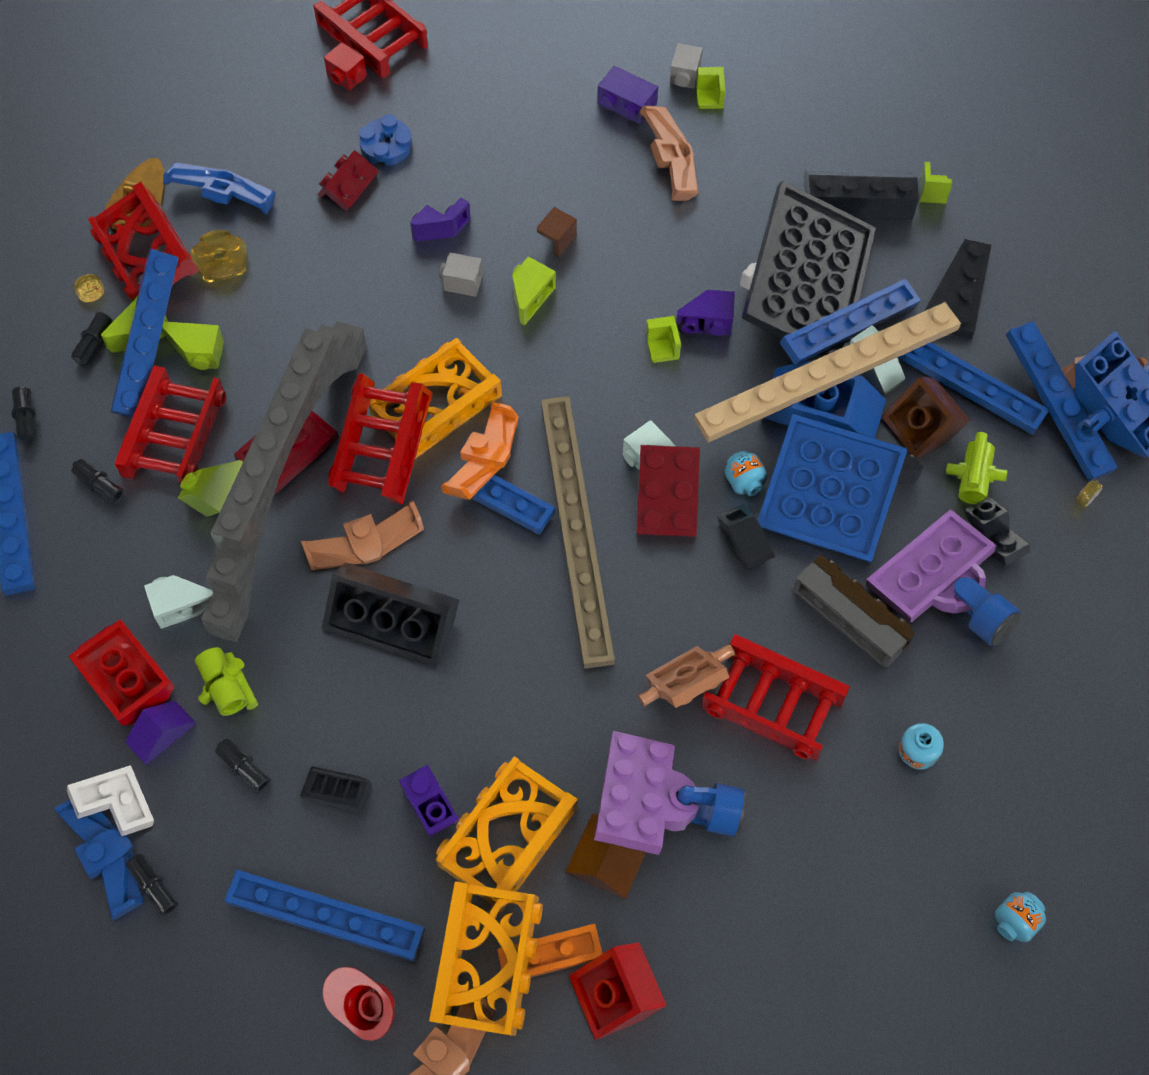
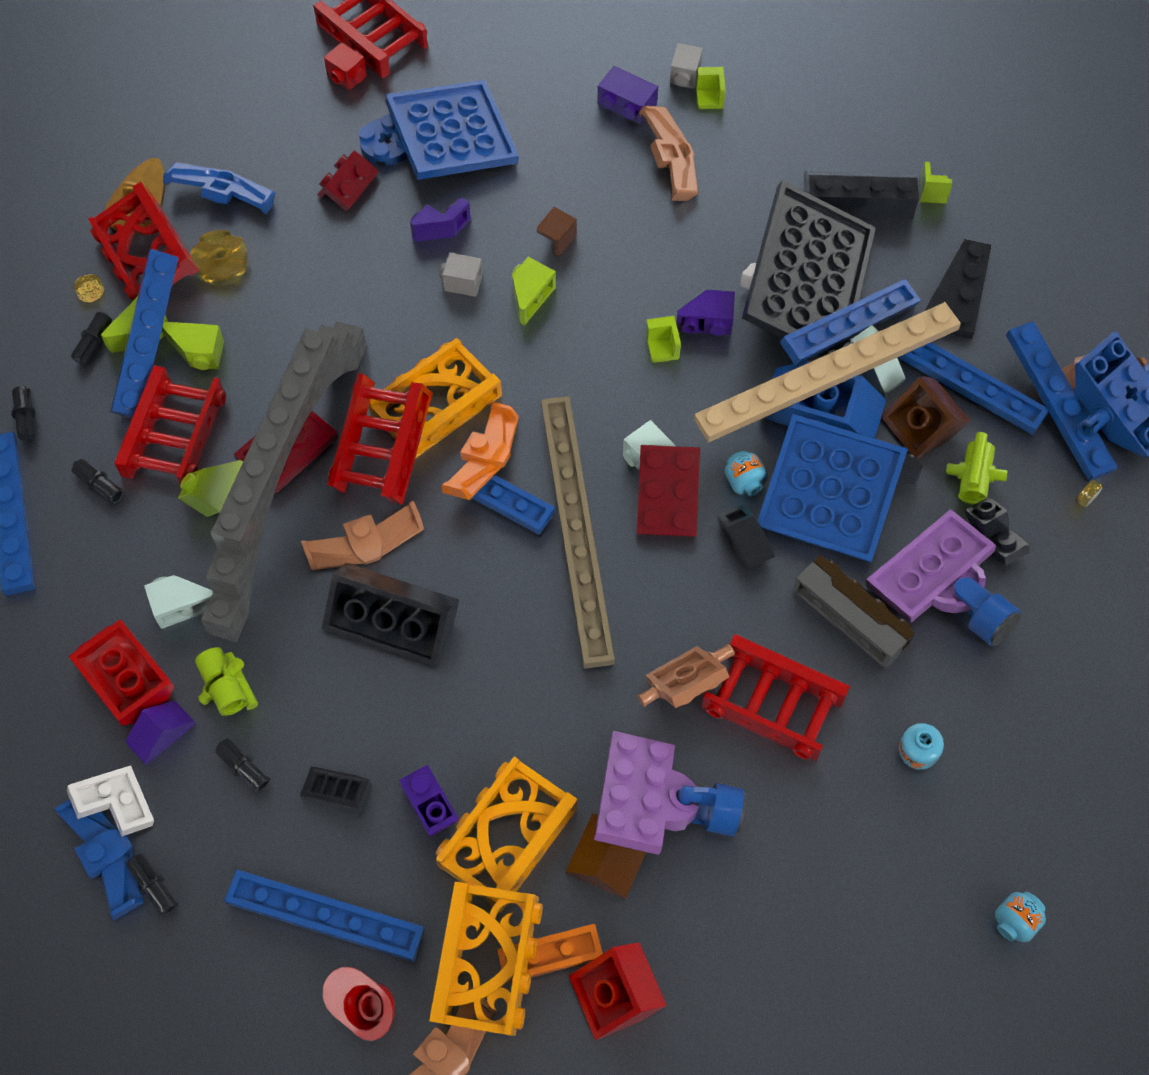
(451, 129): none -> blue plate

